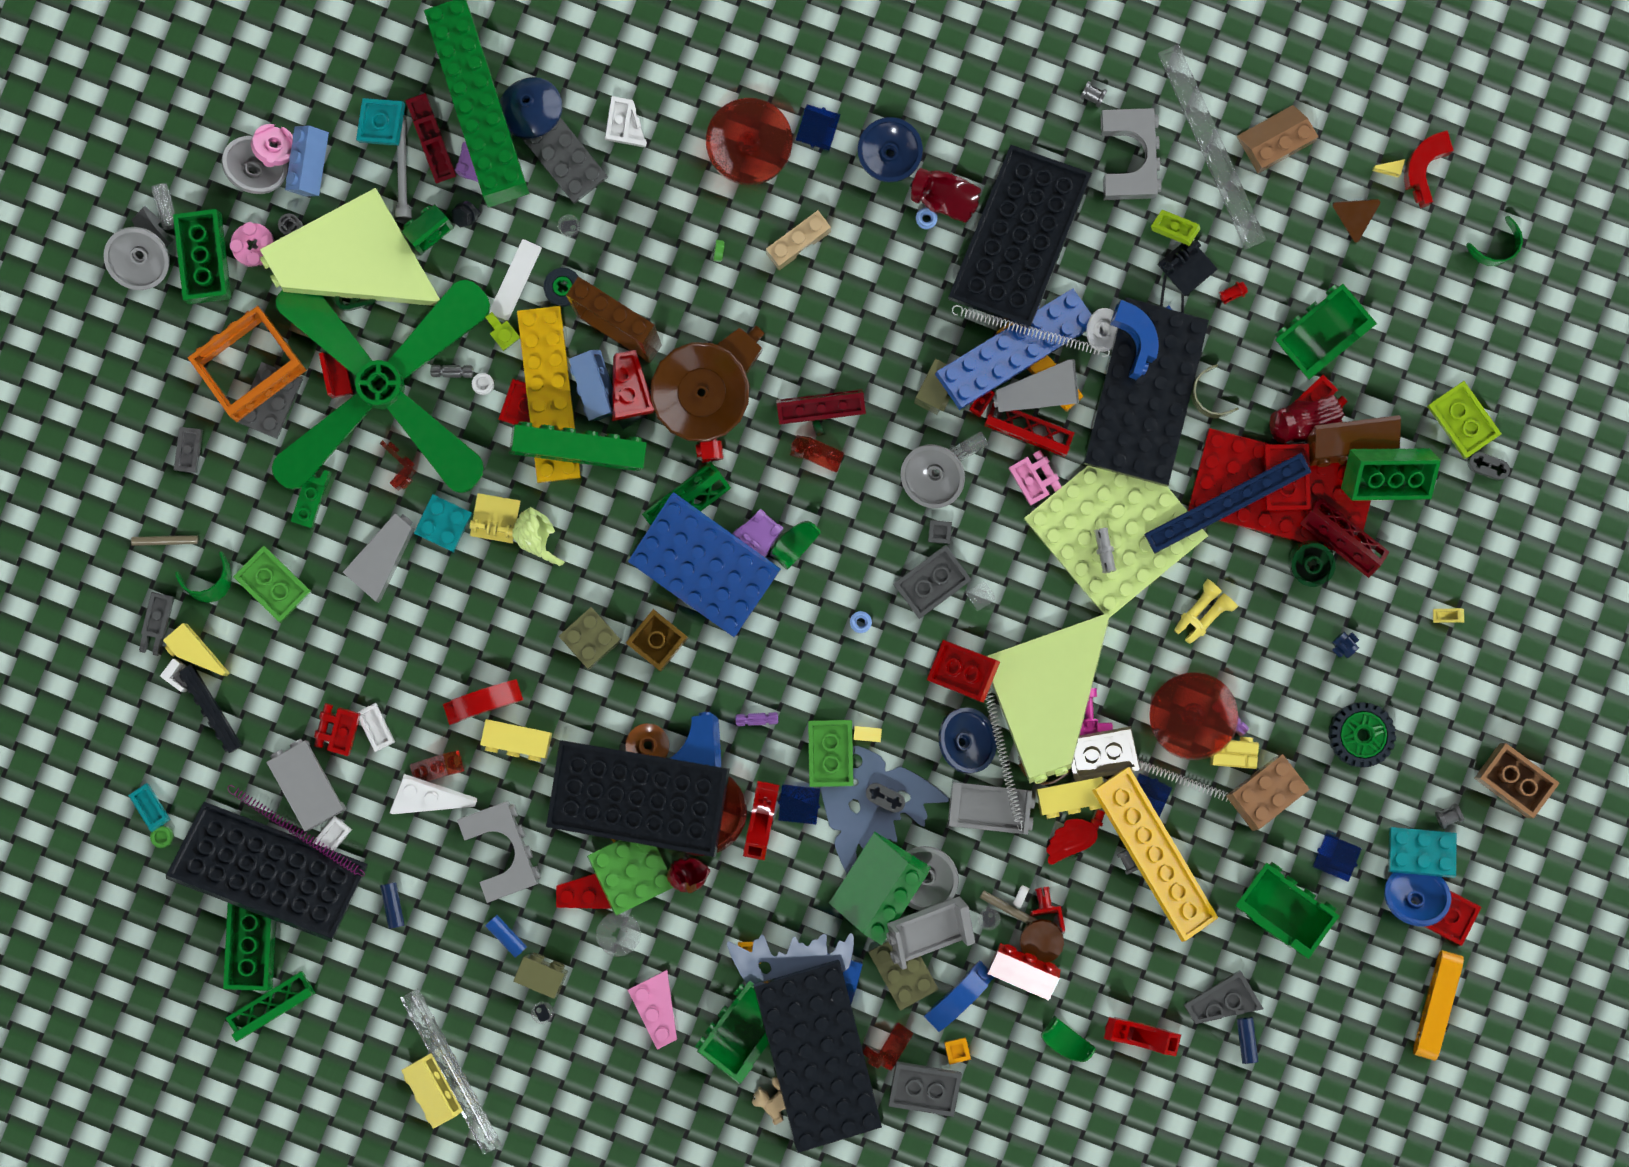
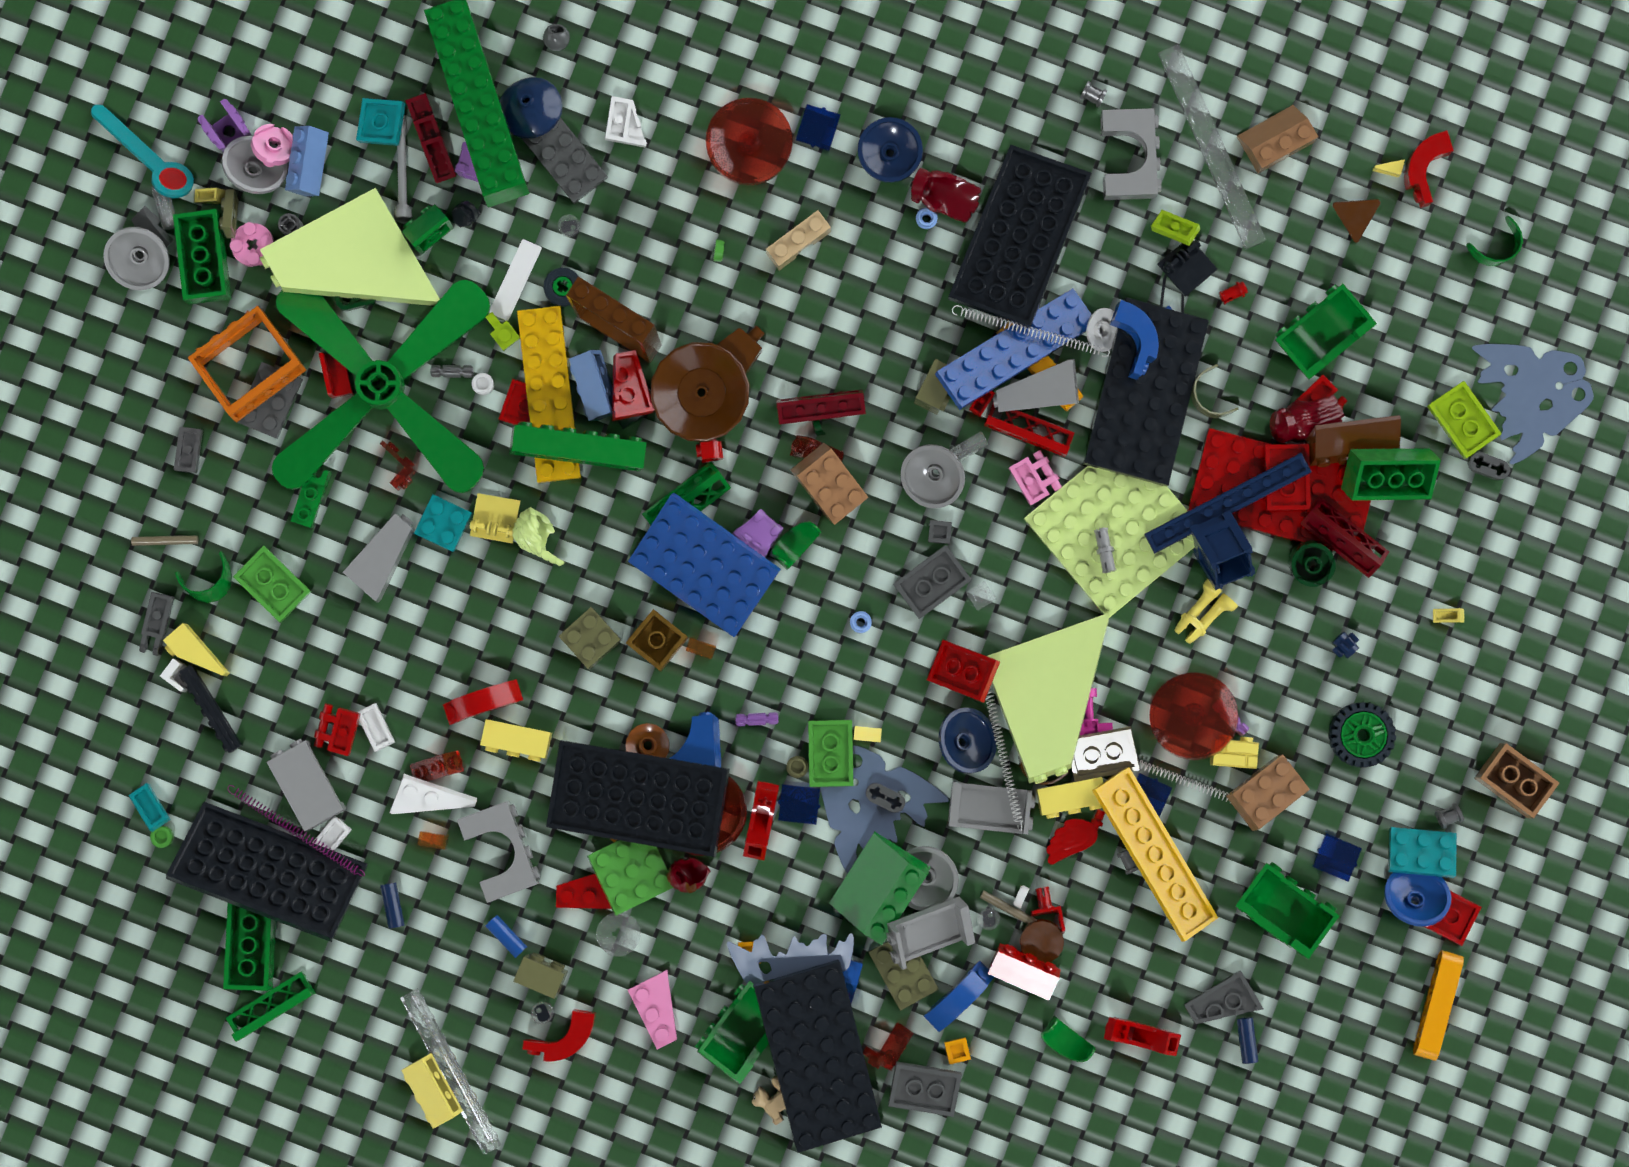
(168, 178): none -> teal piece
(209, 195): none -> light yellow piece
(216, 131): none -> medium lavender piece
(230, 211): none -> olive plate
(433, 840): none -> clear orange piece
(556, 37): none -> dark grey piece
(579, 1032): none -> red arch
(701, 648): none -> clear orange piece
(797, 766): none -> olive plate
(829, 483): none -> medium nougat brick
(1222, 550): none -> dark blue container
(1530, 387): none -> sand blue piece

